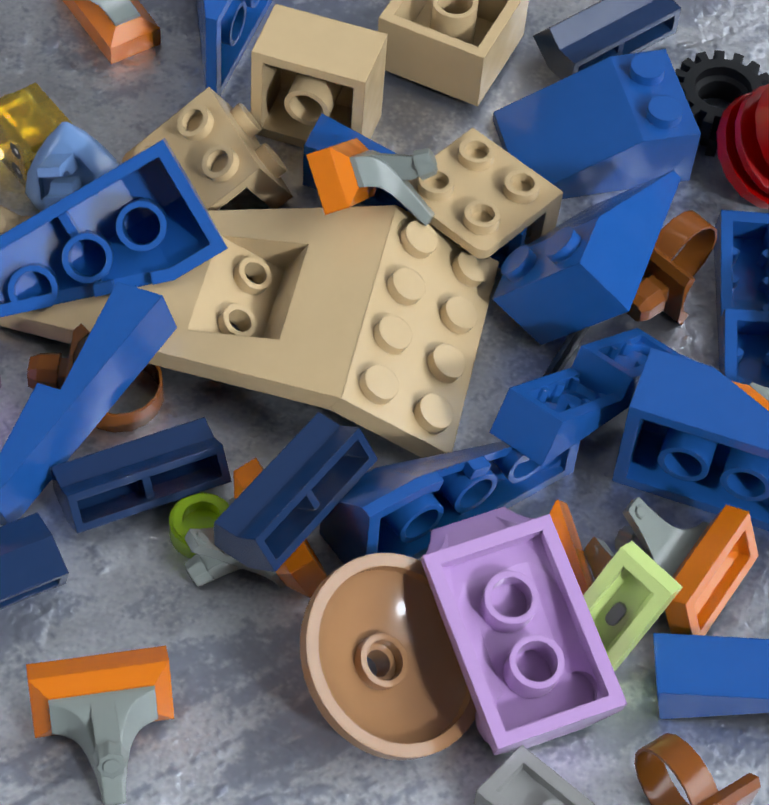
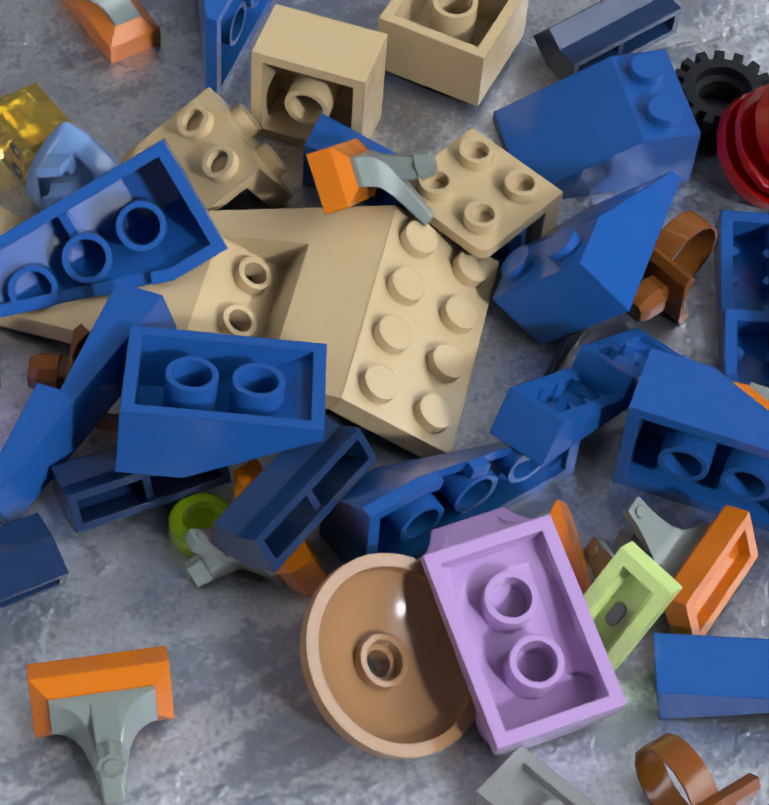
(215, 400): none -> blue slope

